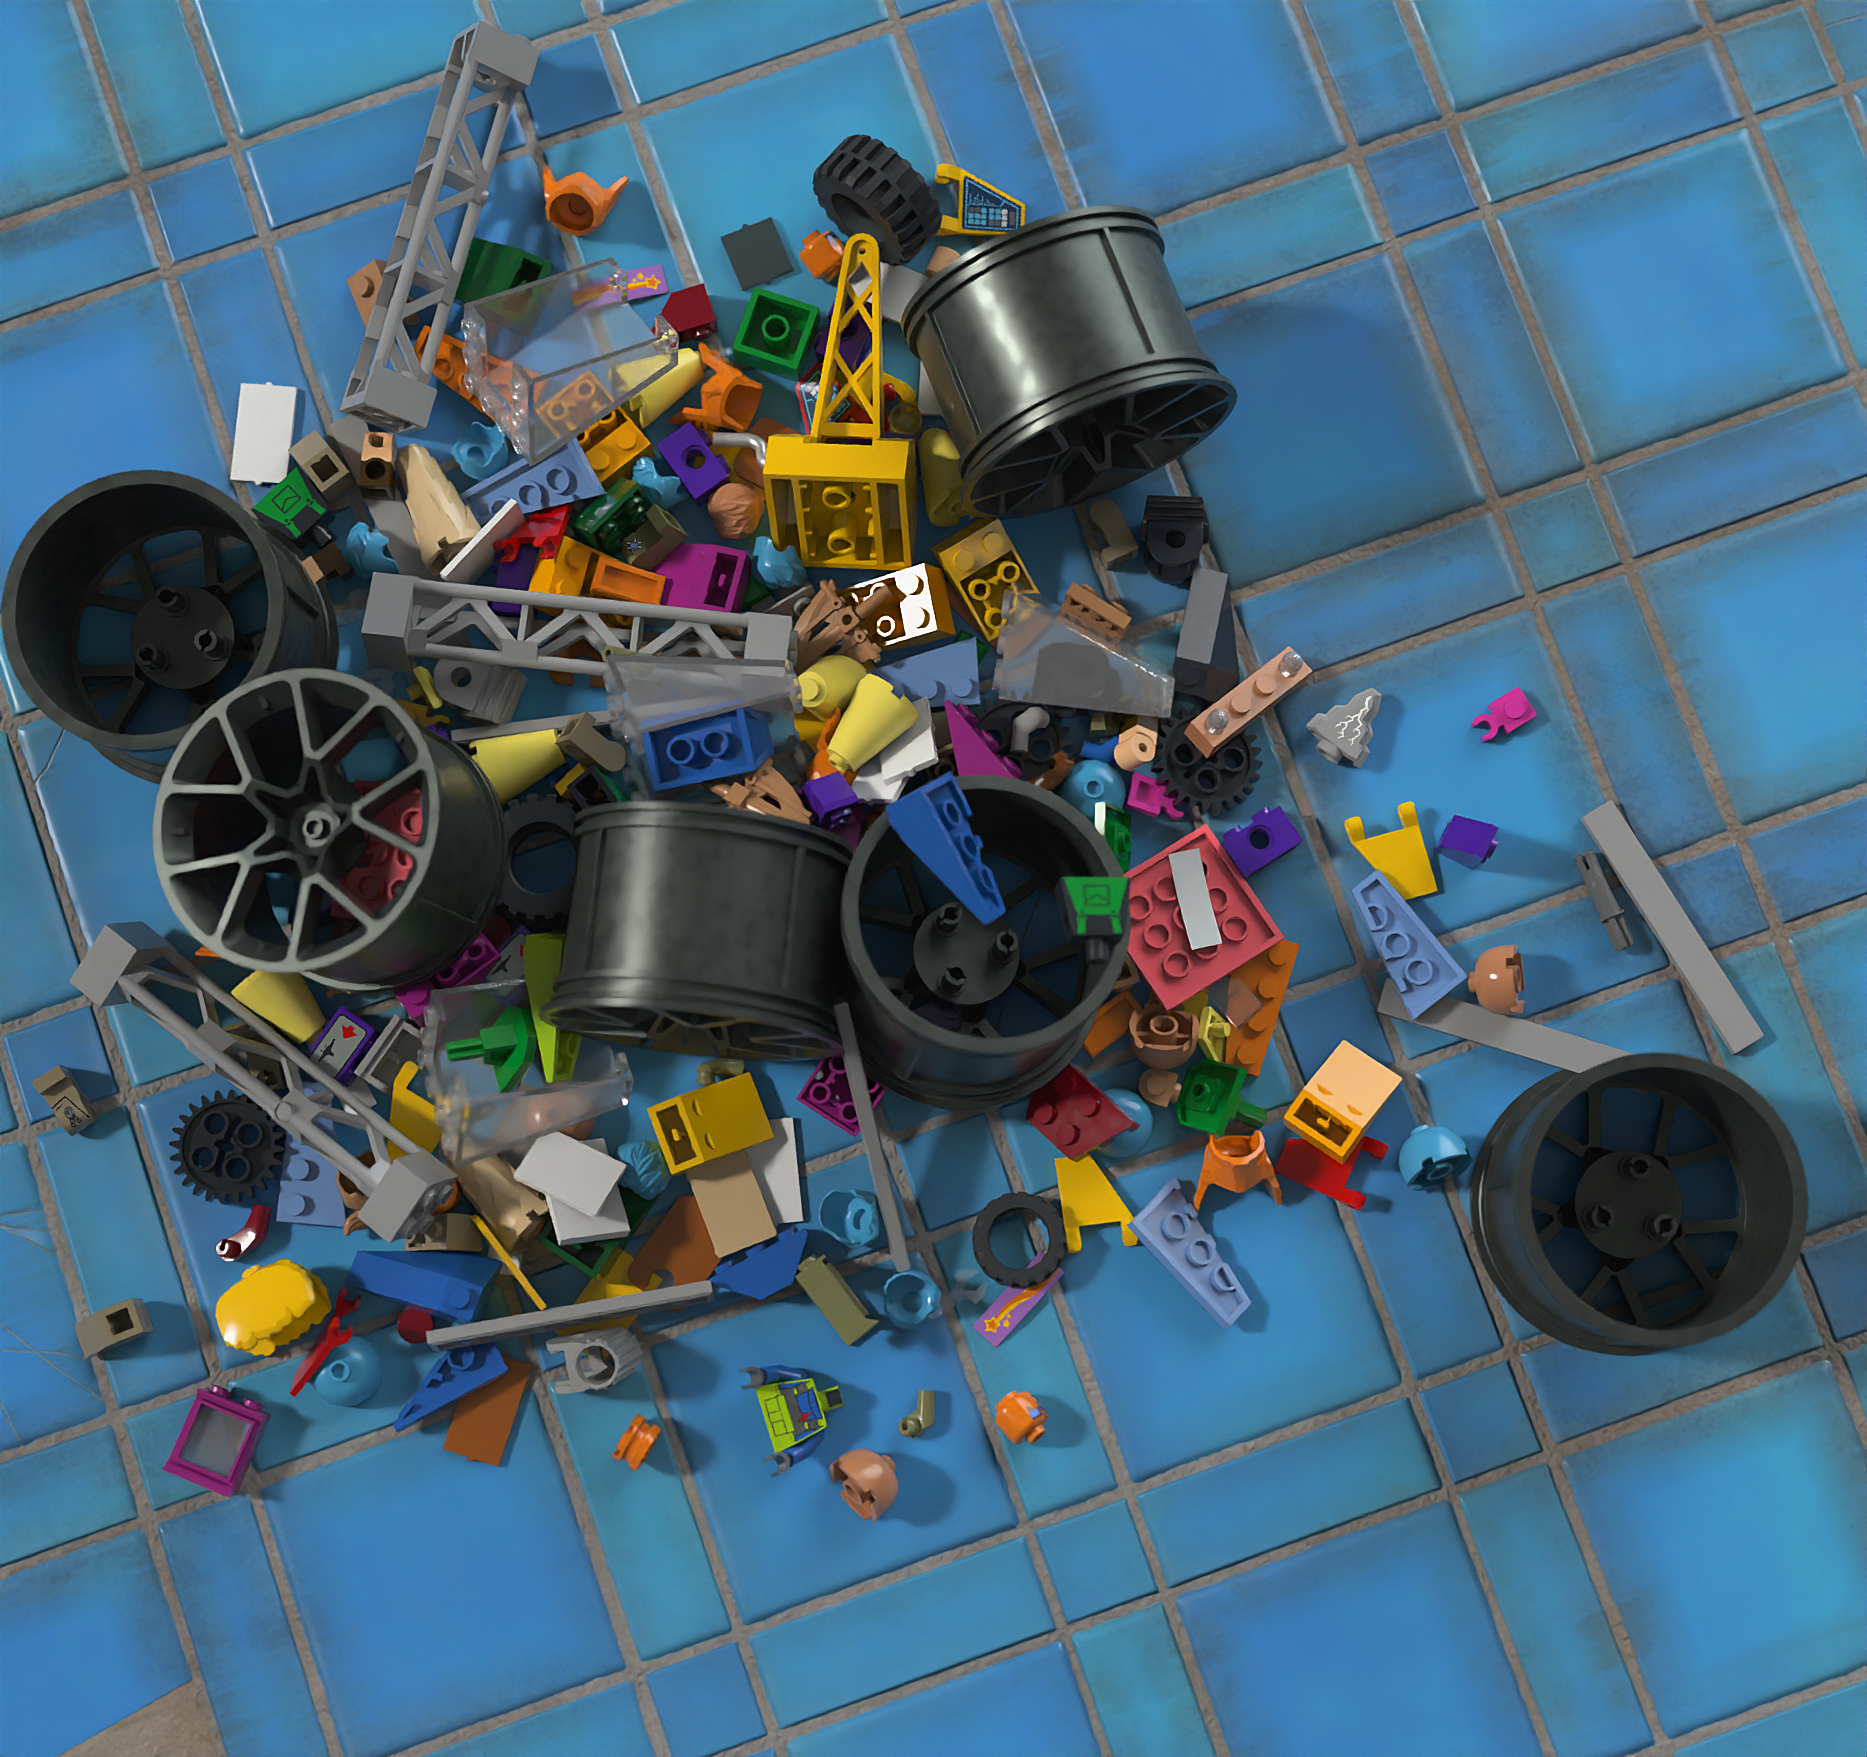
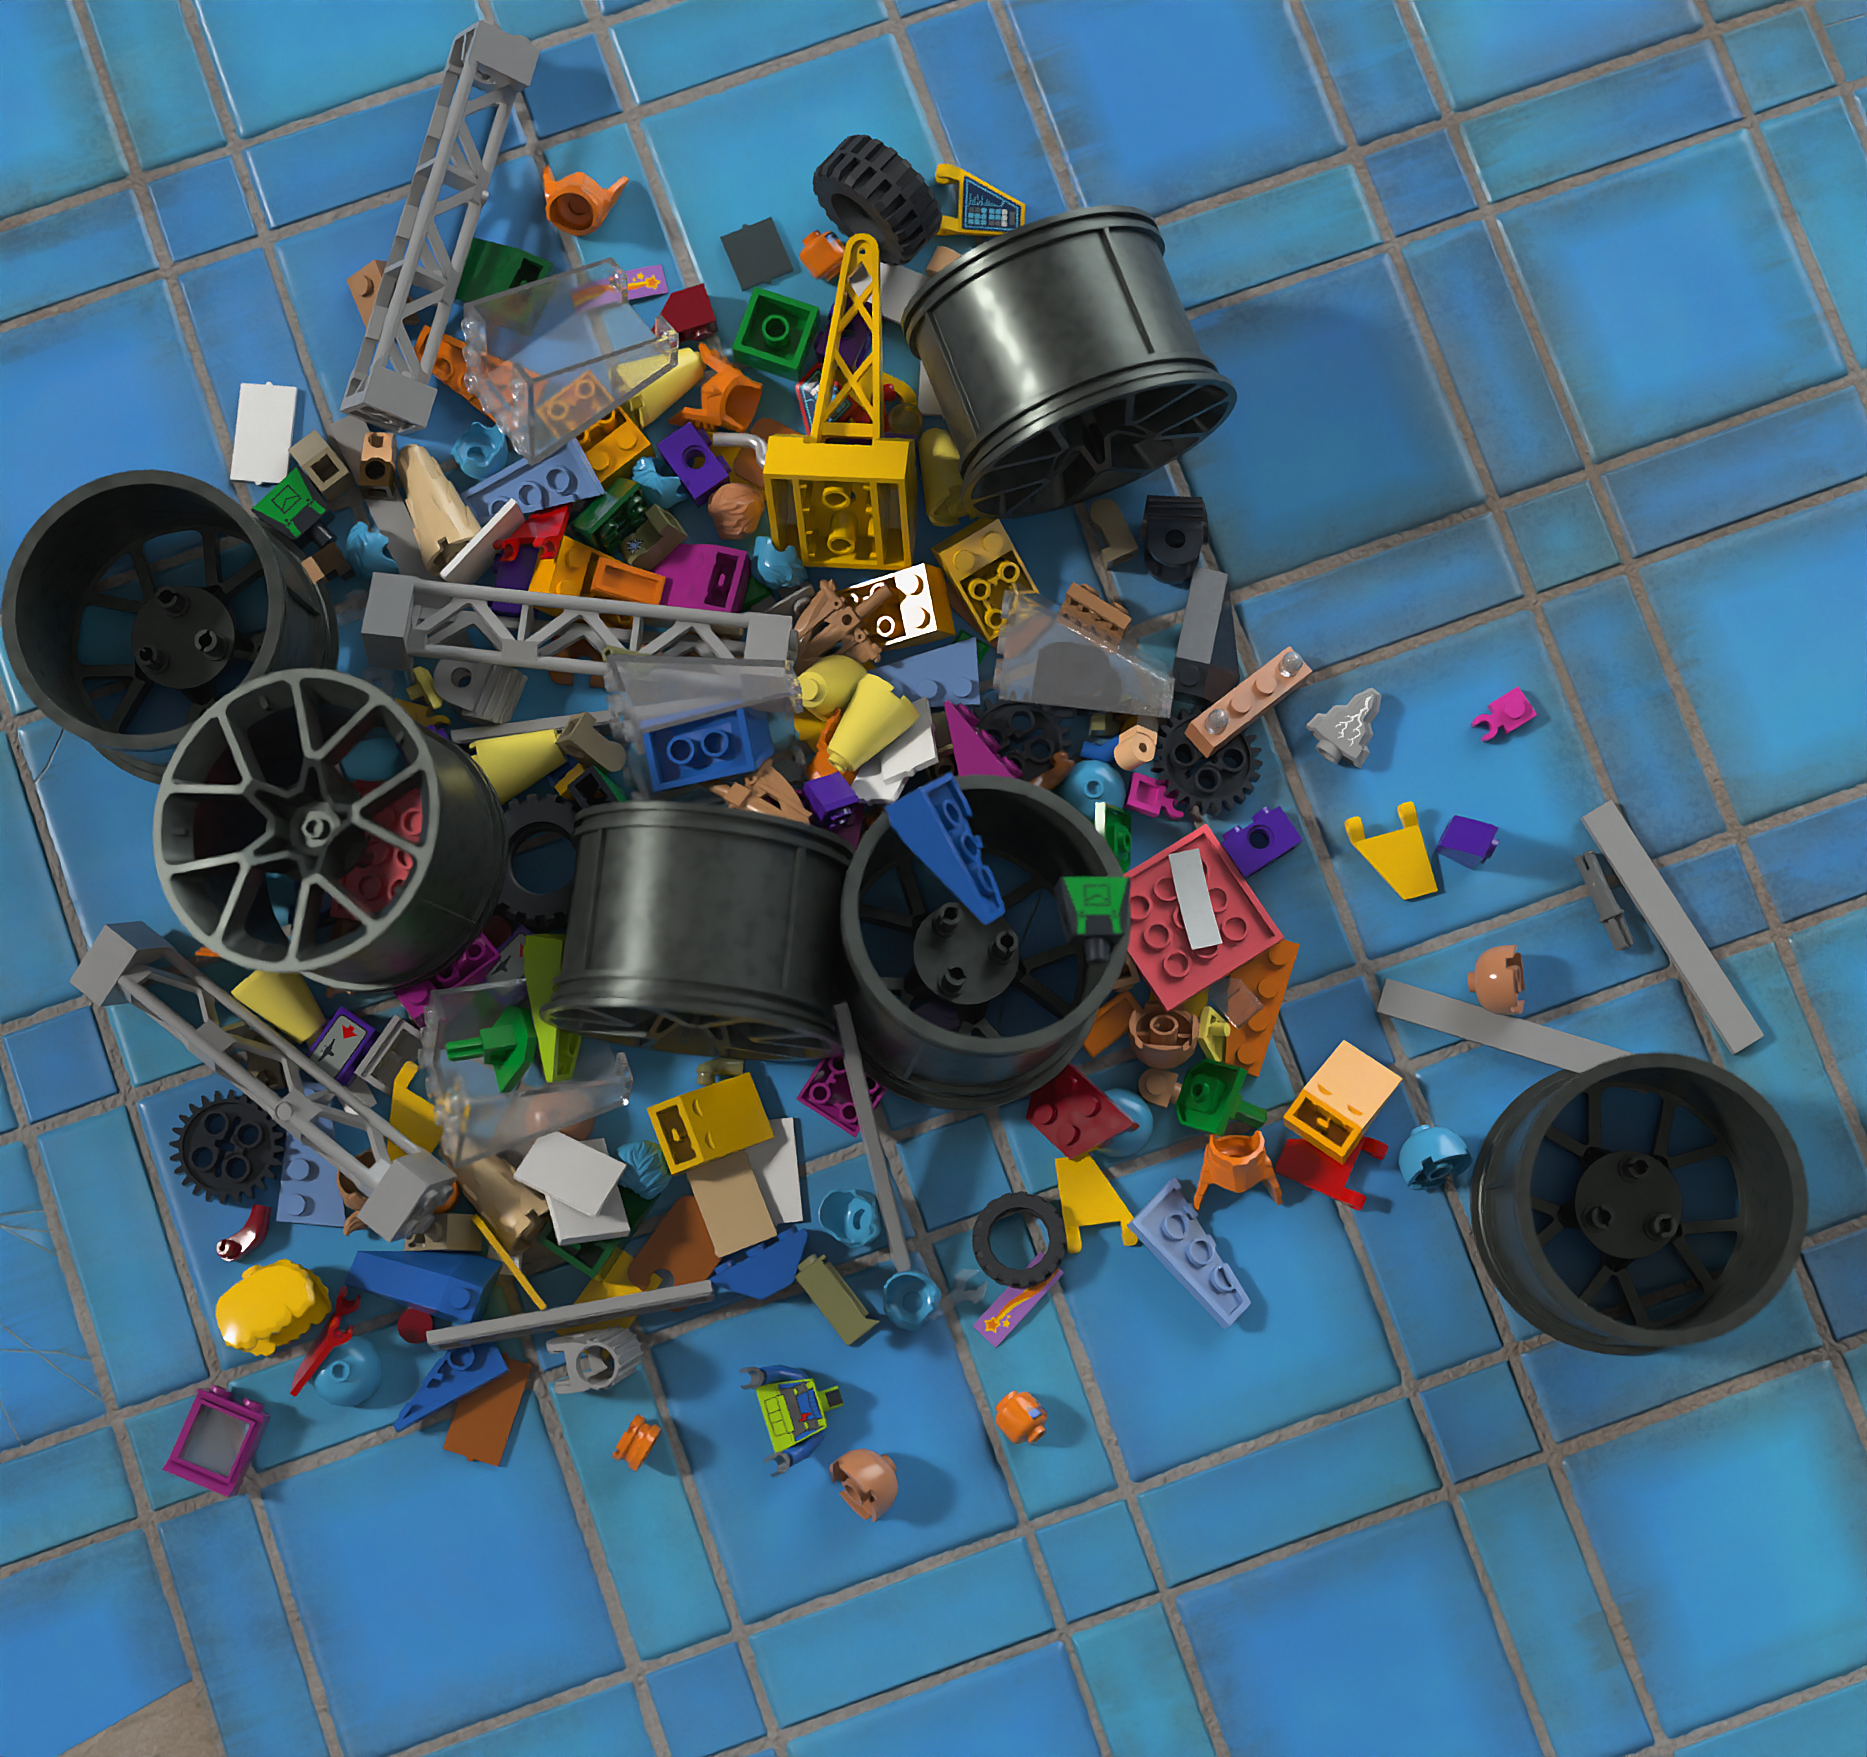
(66, 1099): dark tan leg -> none
(113, 1326): dark tan slope -> none
(921, 1418): olive arm -> none
(1025, 724): light grey arm -> none
(1410, 952): medium blue wing -> none

